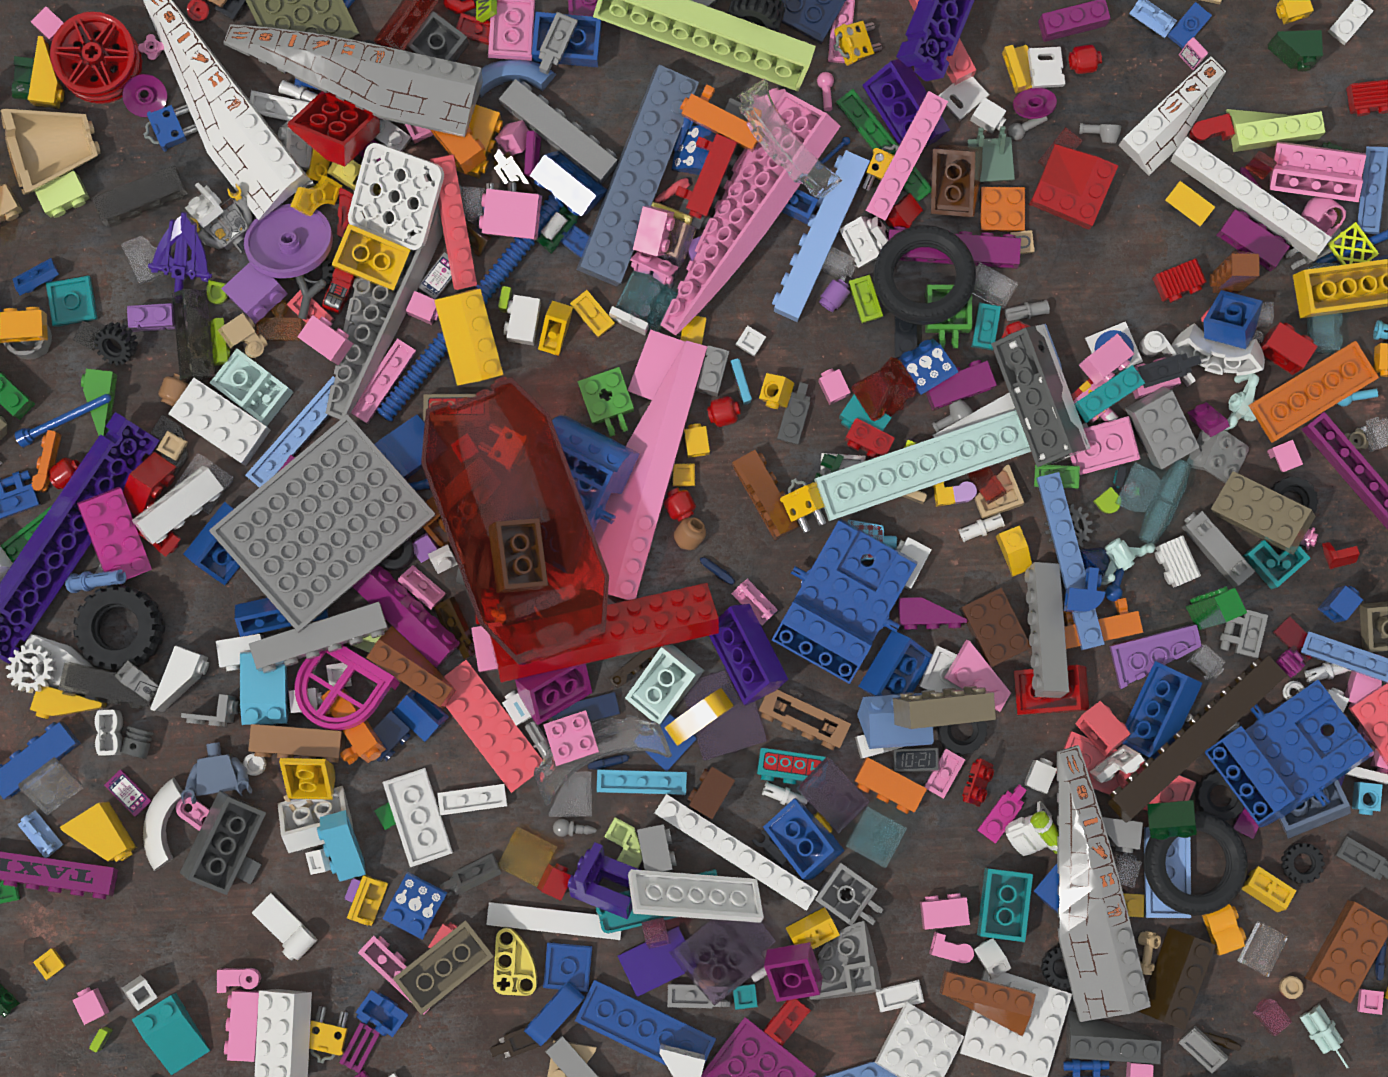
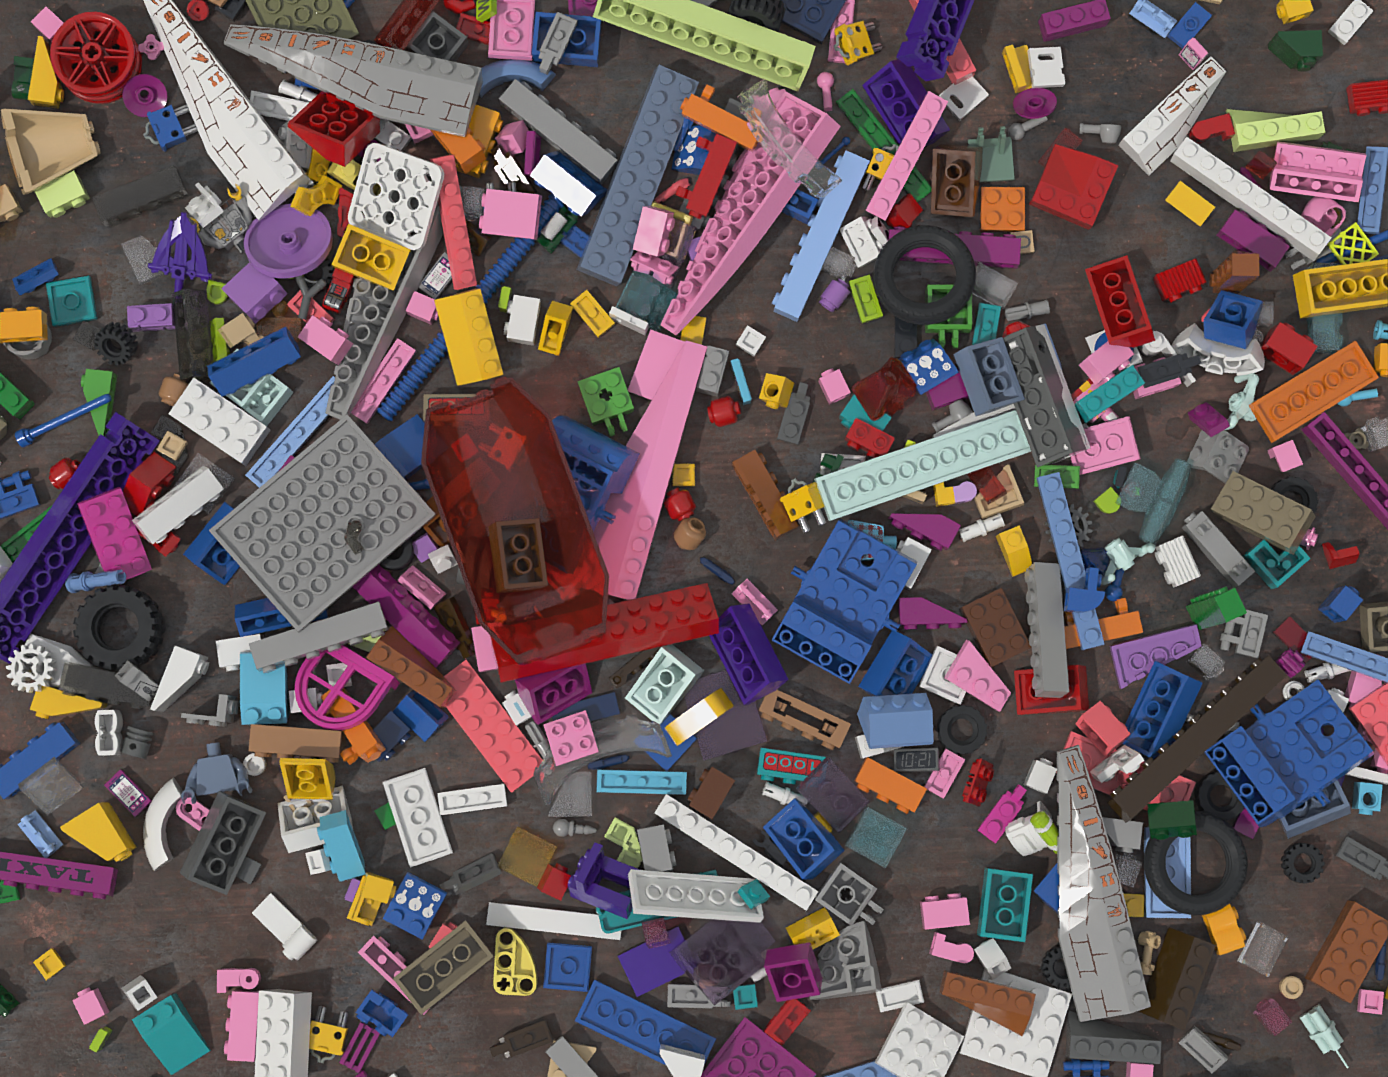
(50, 446): orange hinge -> none
(253, 362): none -> blue brick
(351, 536): none -> clear smoke arm
(377, 888): none -> yellow brick
(554, 1013): blue beam -> none
(696, 441): yellow brick -> none
(753, 894): none -> teal plate
(932, 527): none -> magenta slope
(944, 707): dark tan brick -> none
(988, 376): none -> sand blue slope
(989, 116): white brick -> none
(1084, 59): red head -> none
(1120, 303): none -> red slope
(1162, 427): light grey brick -> none
(1268, 889): yellow hinge -> none

